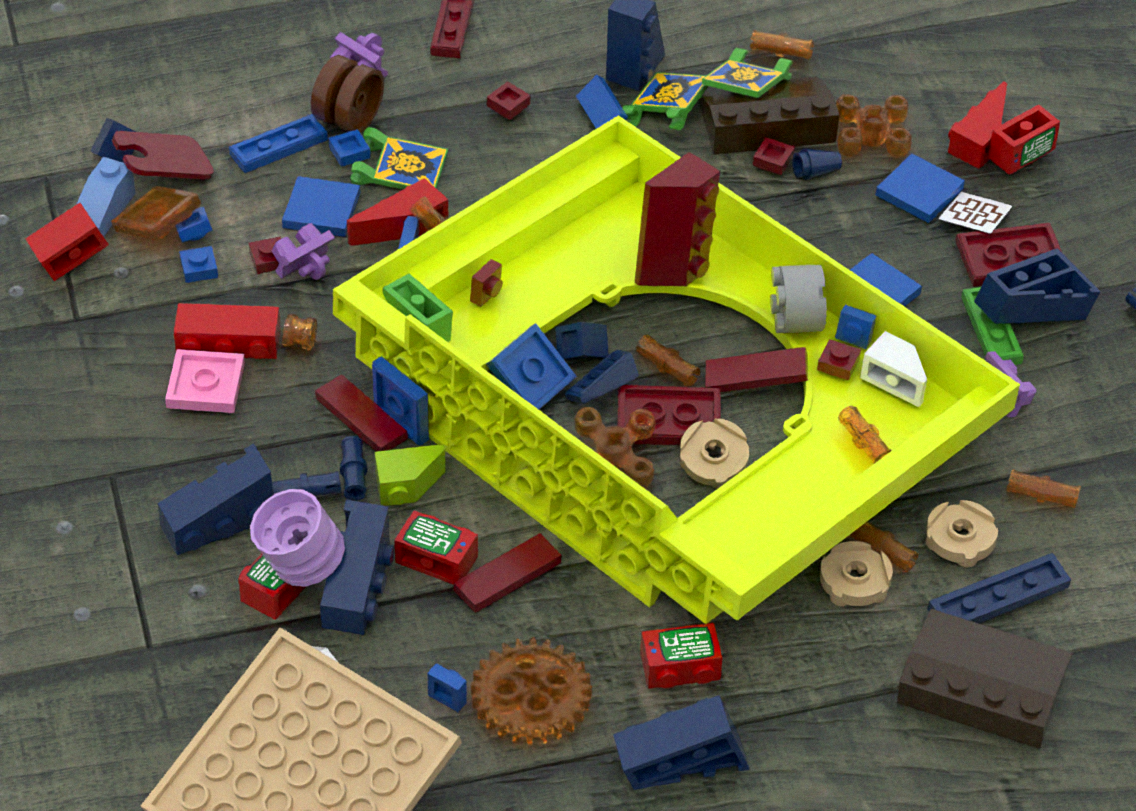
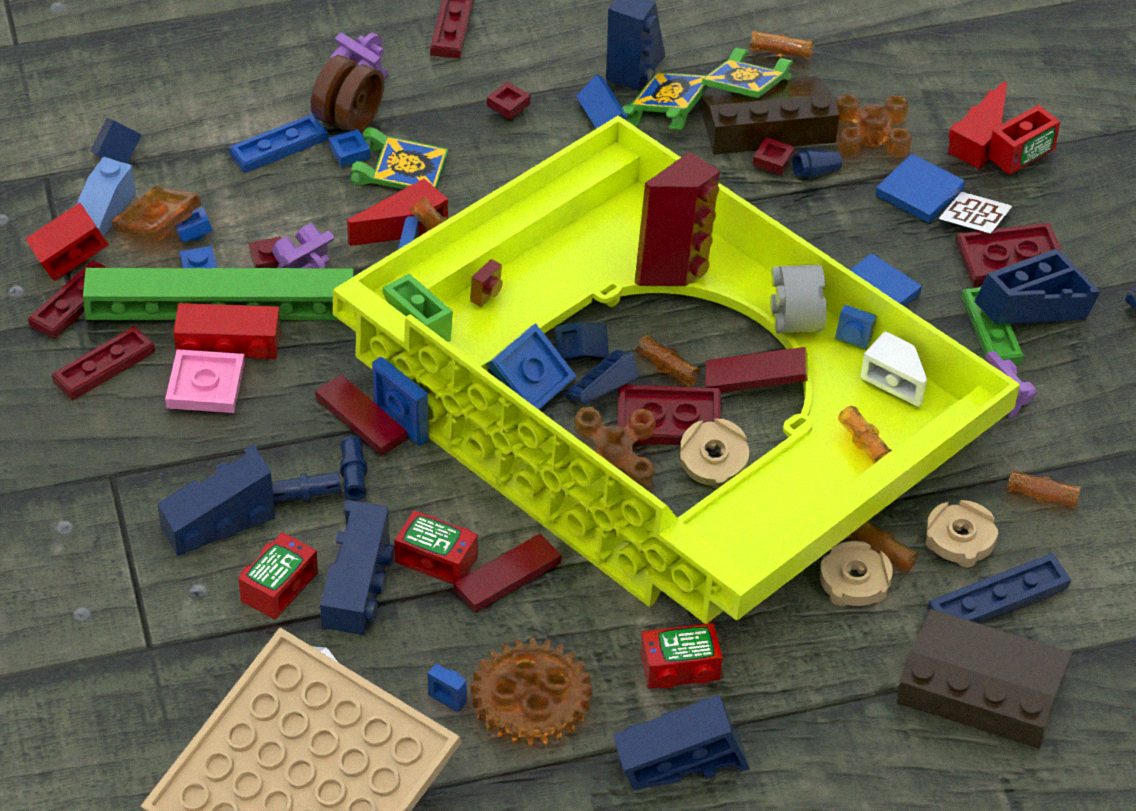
(63, 306): none -> dark red tile
(103, 363): none -> dark red tile
(157, 291): none -> bright green brick
(164, 155): dark red piece -> none
(297, 537): lavender wheel -> none
(299, 332): clear orange wheel -> none
(321, 203): blue tile -> none
(408, 473): lime slope -> none
(839, 359): dark red plate -> none

